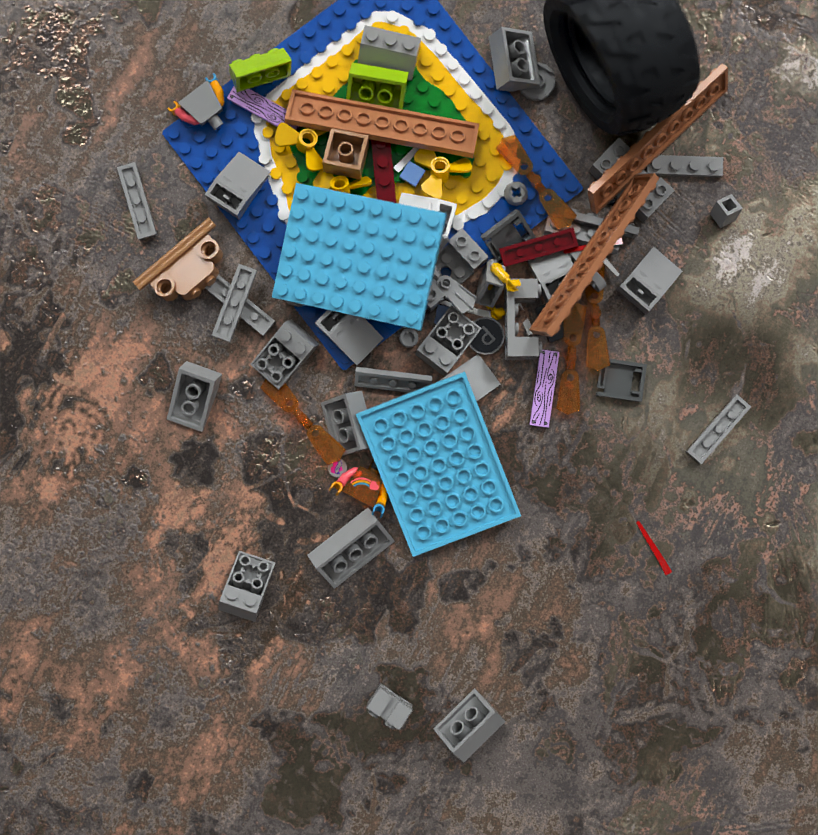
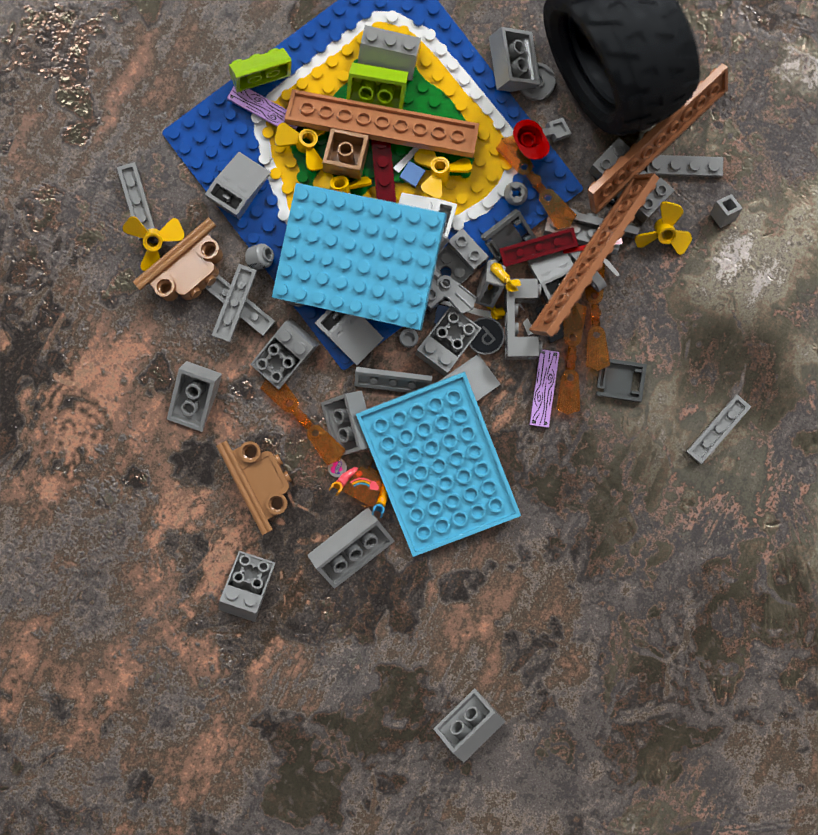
(170, 232): none -> yellow piece
(202, 105): light grey torso -> none
(258, 480): none -> medium nougat brick
(259, 256): none -> light grey head
(389, 706): light grey brick -> none
(531, 139): none -> red piece
(557, 130): none -> light grey plate
(649, 280): light grey slope -> none
(658, 555): red sticker -> none
(670, 215): none -> yellow piece

